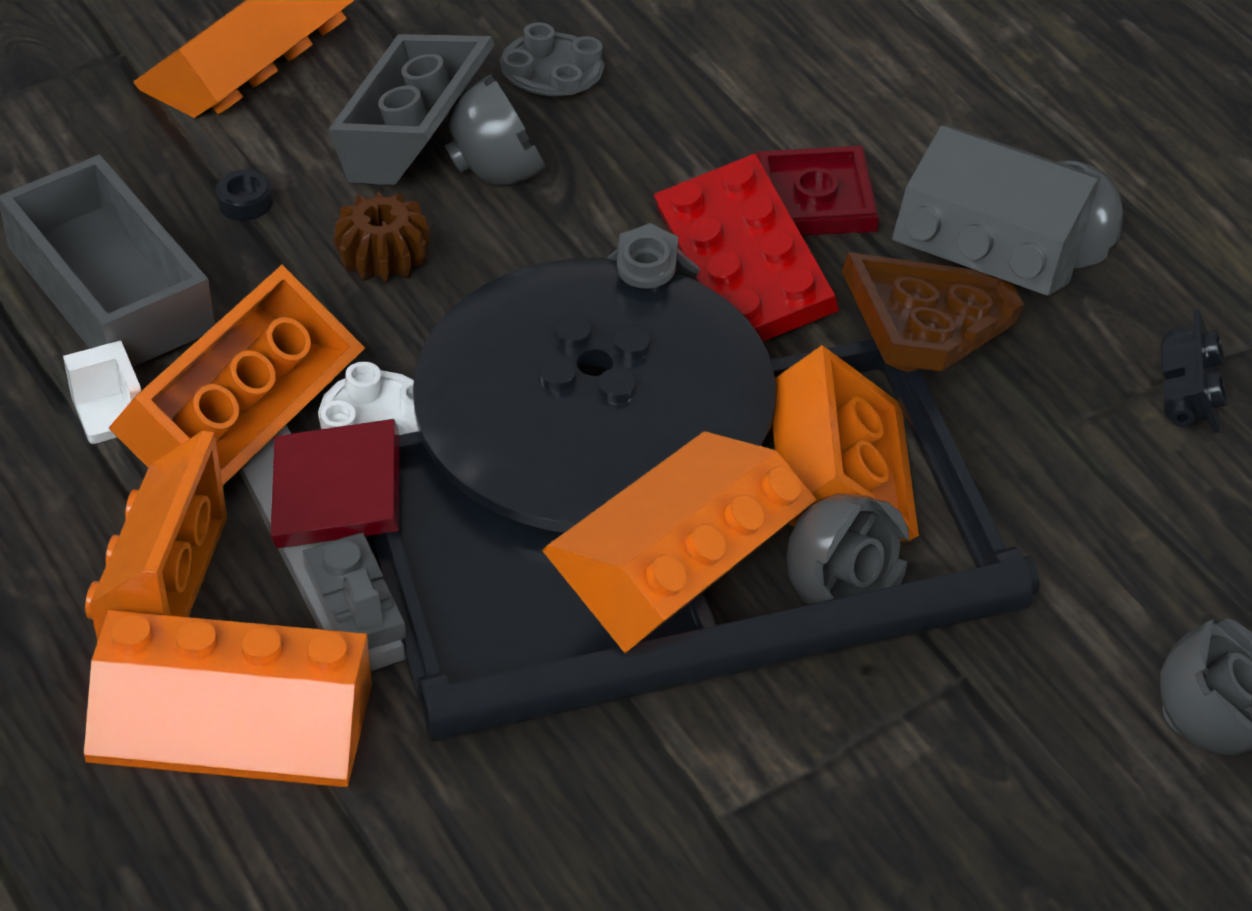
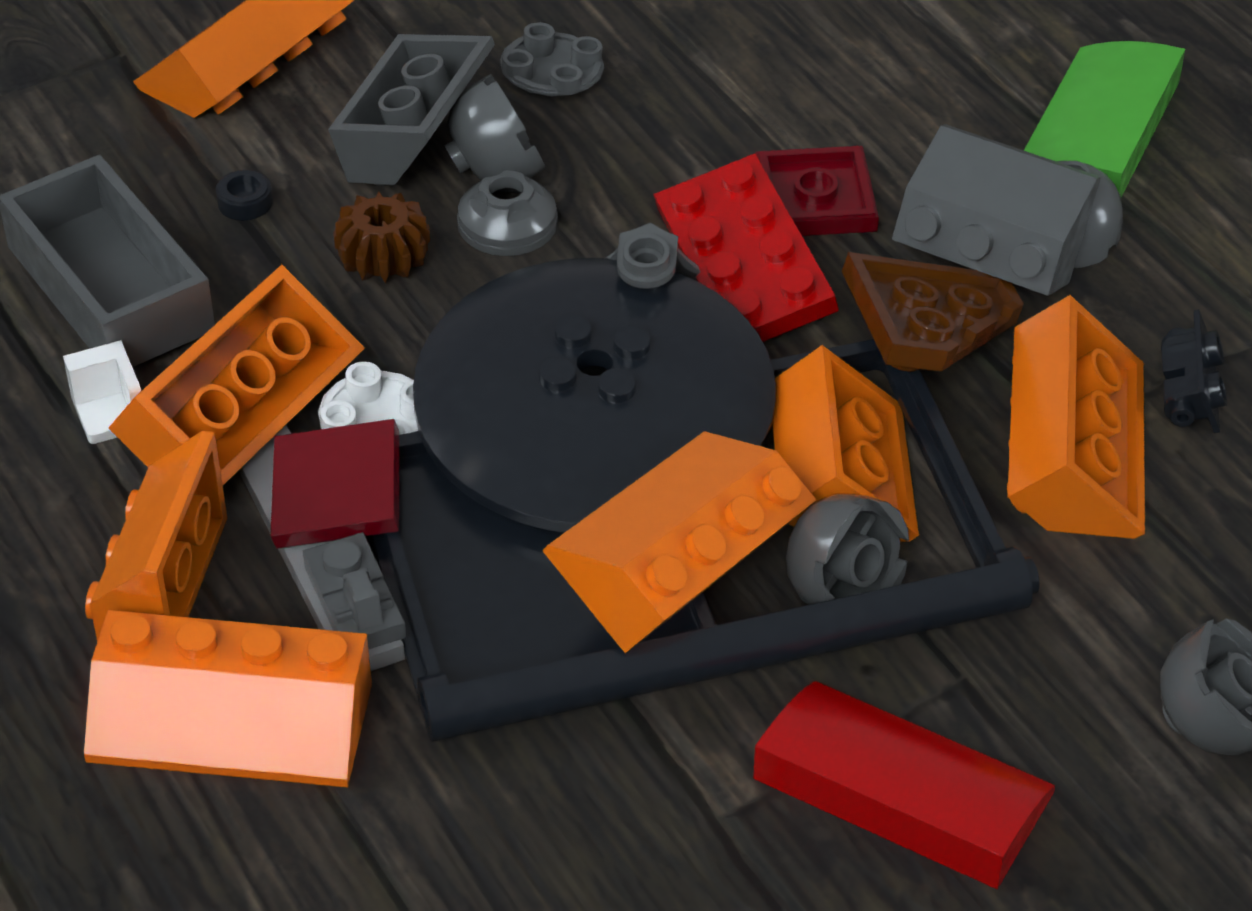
(510, 224): none -> dark grey piece
(901, 782): none -> red slope
(1076, 425): none -> orange slope
(1109, 106): none -> bright green slope

